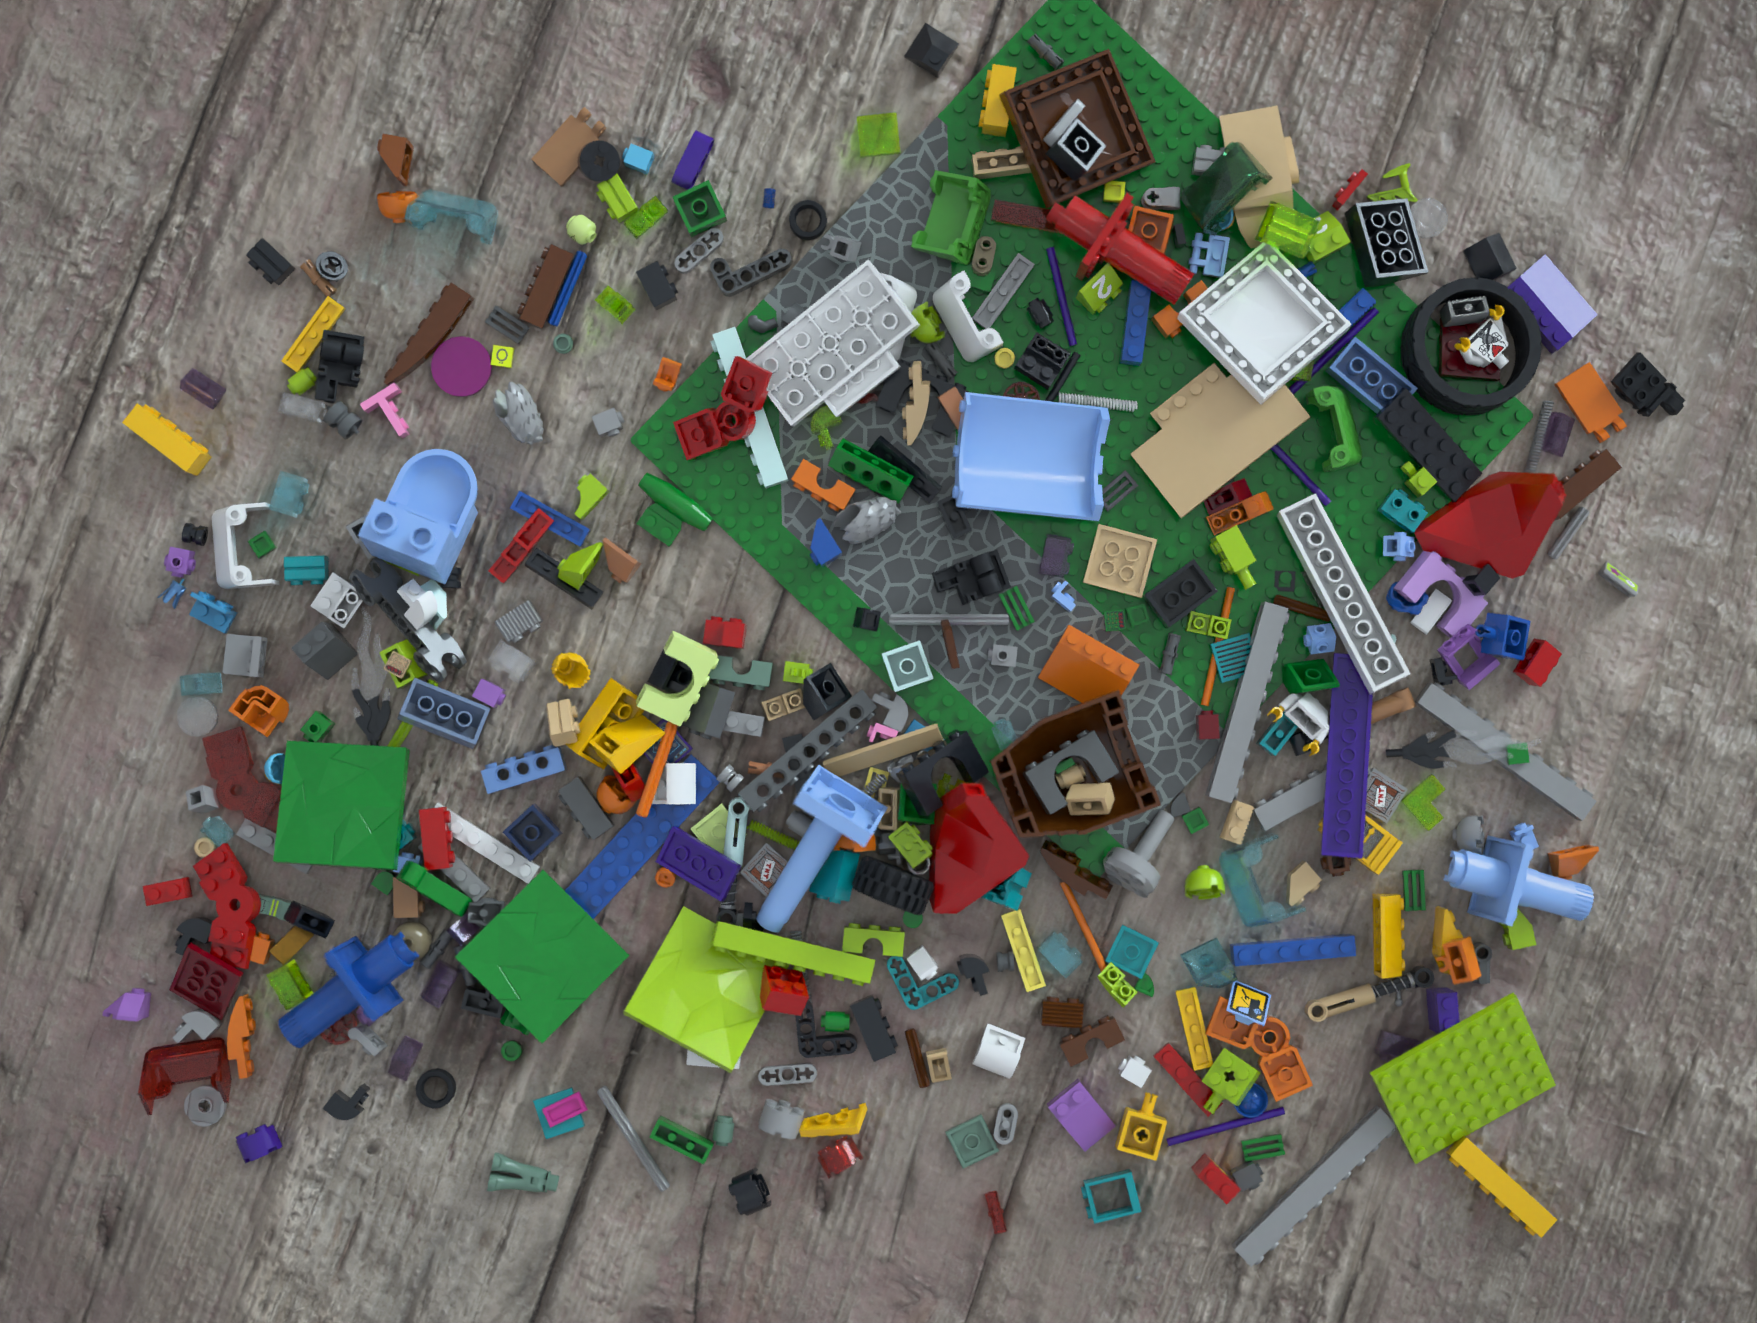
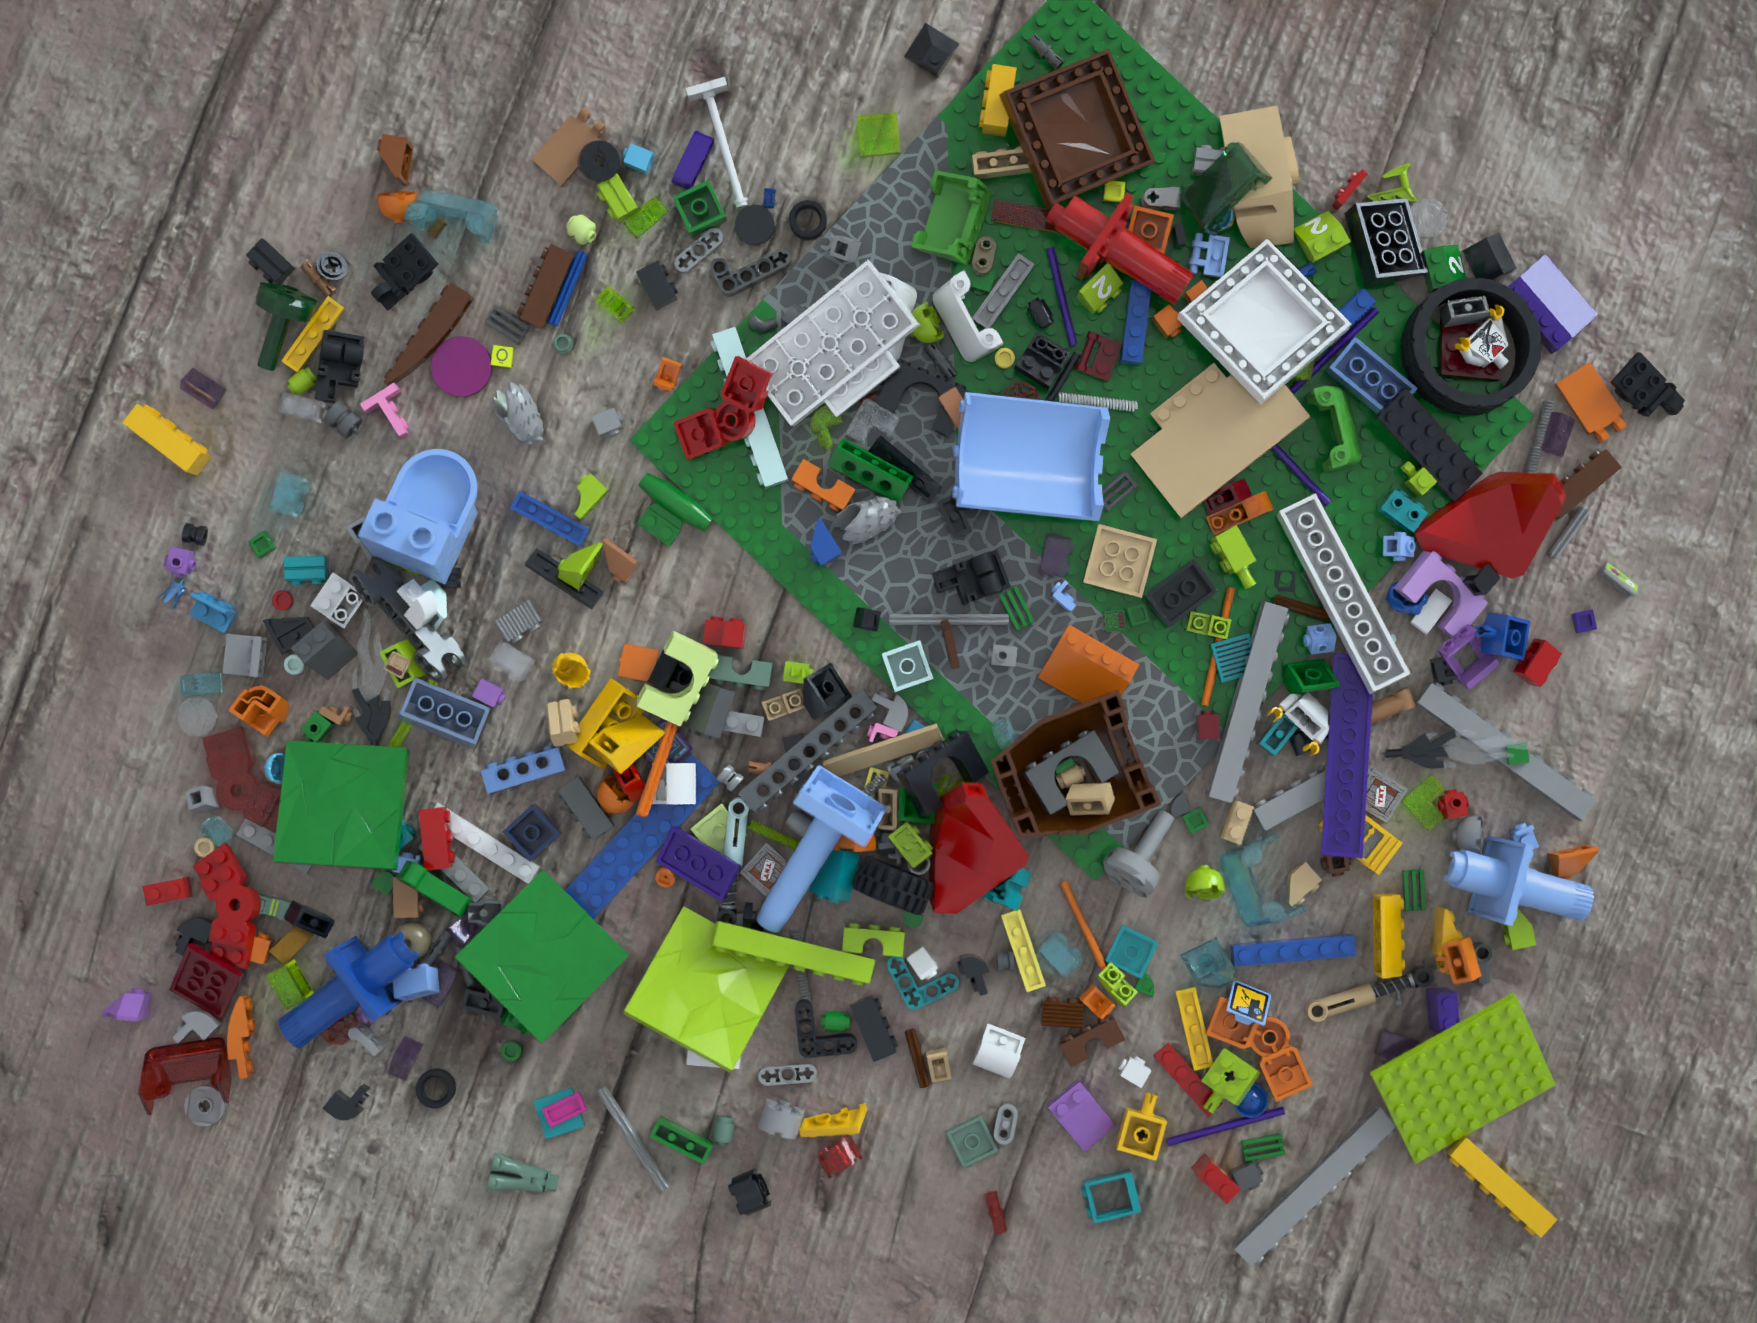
(228, 573): white windscreen -> none
(259, 1143): dark purple cylinder -> none
(282, 600): none -> red tile
(285, 305): none -> dark green piece
(288, 631): none -> black wing
(294, 665): none -> light aqua tile
(334, 714): none -> medium nougat bracket
(402, 270): none -> black plate
(416, 983): none -> light blue brick
(442, 223): none -> pearl gold piece
(521, 545): red slope -> none
(637, 662): none -> orange piece
(707, 91): none -> white tile
(754, 225): none -> black tile
(783, 990): red slope -> none
(869, 417): none -> clear brick
(915, 410): tan slope -> none
(1064, 122): light grey beam -> none
(1066, 867): reddish brown slope -> none
(1076, 150): black brick -> none
(1097, 1001): none -> orange bracket
(1104, 359): none -> dark red plate
(1170, 653): dark grey pin -> none
(1287, 230): clear neon green brick -> none
(1443, 266): none -> green slope
(1453, 804): none -> red brick
(1584, 621): none -> dark purple tile

